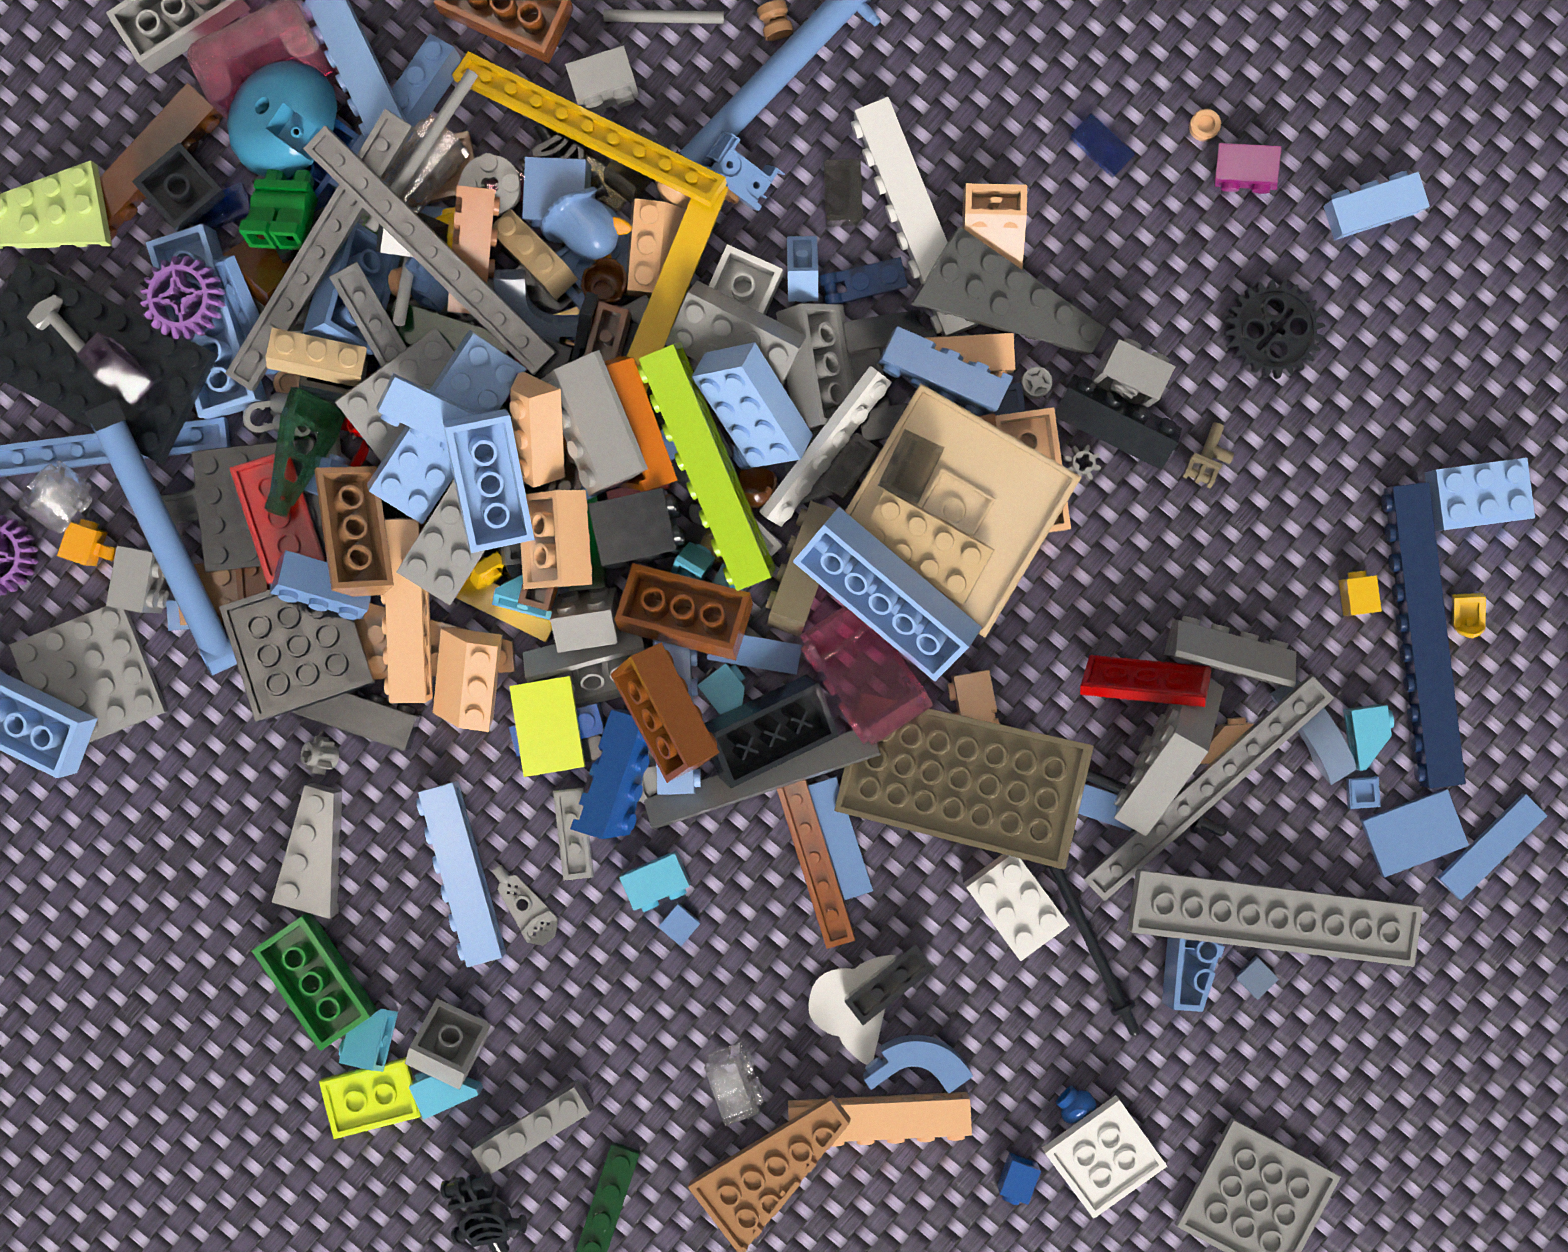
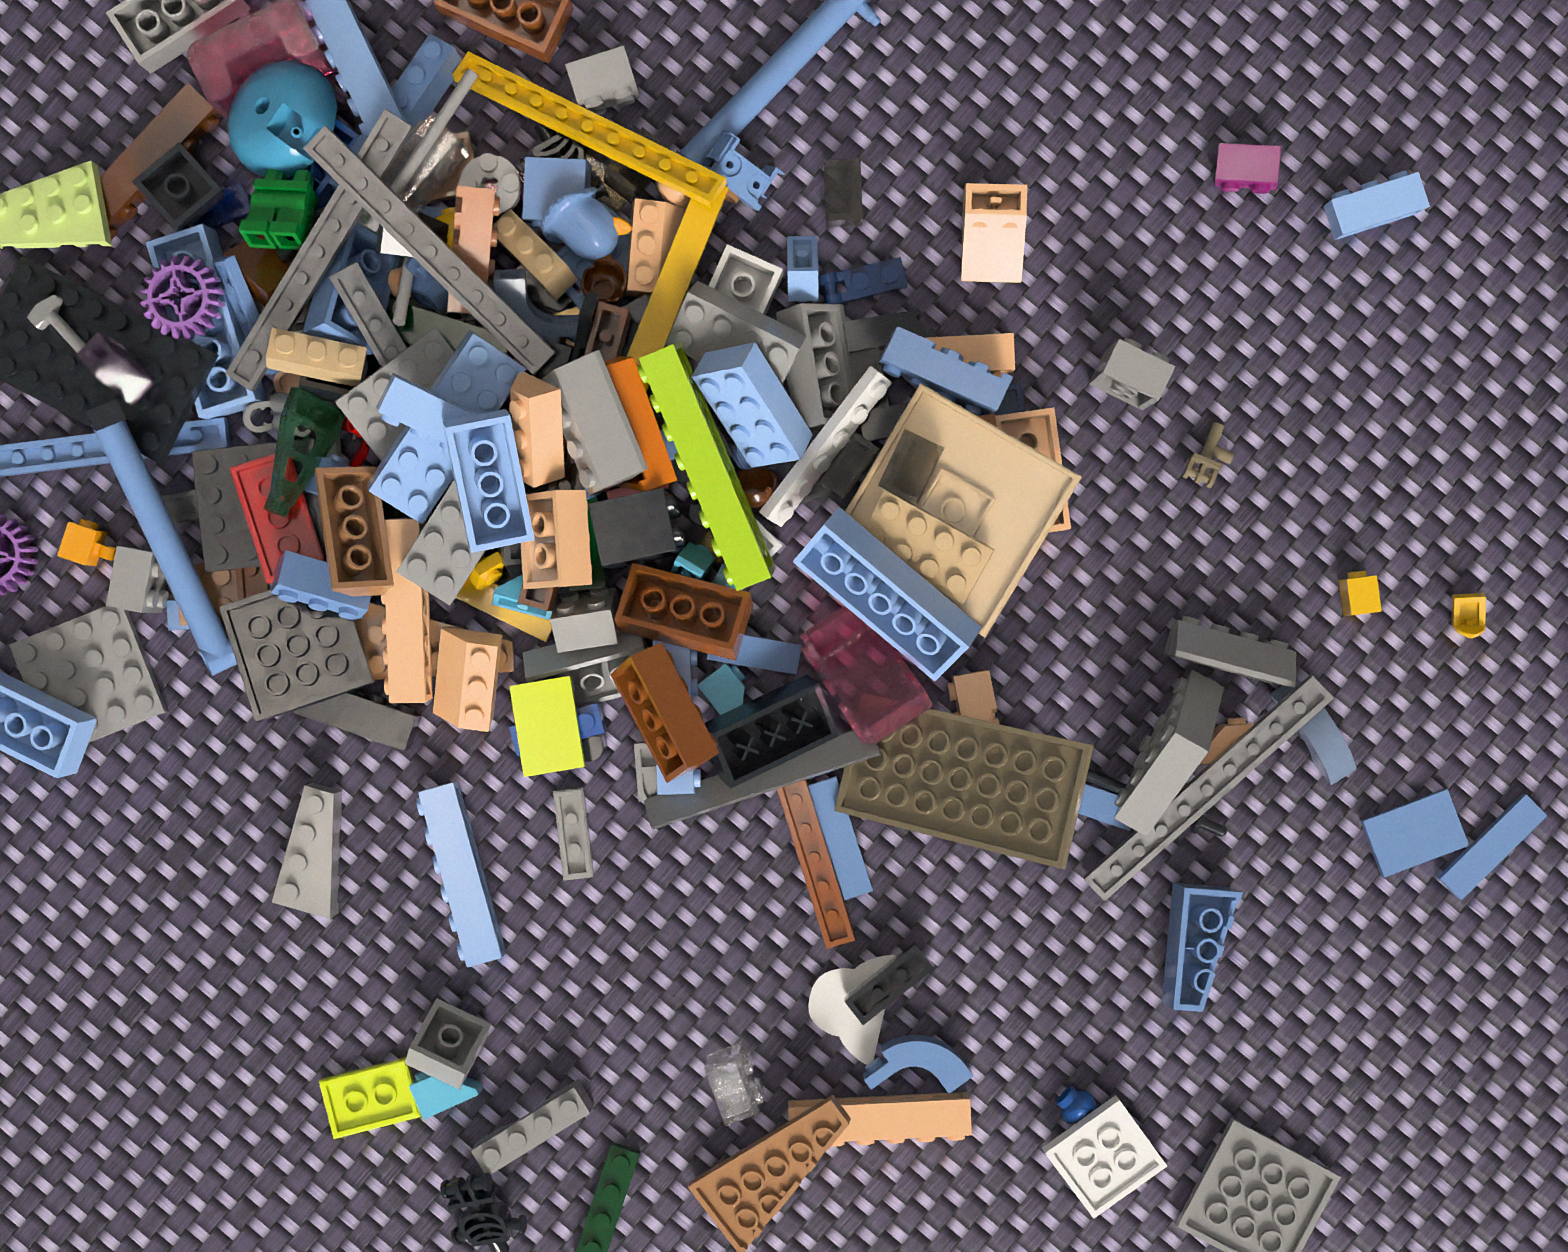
(56, 496): clear brick -> none
(315, 980): green brick -> none
(319, 755): light grey gear -> none
(369, 1042): medium azure slope -> none
(530, 917): light grey piece -> none
(616, 780): blue wedge -> none
(655, 881): medium azure brick -> none
(663, 16): light grey bar -> none
(679, 924): medium blue tile -> none
(775, 20): medium nougat wheel -> none
(797, 589): dark tan wedge -> none
(906, 198): white brick -> none
(993, 292): dark grey wing -> none
(1016, 904): white brick -> none
(1018, 1179): blue brick -> none
(1039, 378): light grey wheel -> none
(1089, 459): light grey gear -> none
(1102, 145): clear blue plate -> none
(1118, 421): black brick -> none
(1122, 1006): black bar -> none
(1146, 680): red tile -> none
(1205, 125): light nougat tile -> none
(1256, 977): sand blue tile -> none
(1274, 918): light grey plate -> none
(1294, 347): black gear -> none
(1363, 792): medium blue tile -> none
(1367, 732): medium azure slope -> none
(1423, 635): dark blue brick -> none
(1481, 494): light blue brick -> none

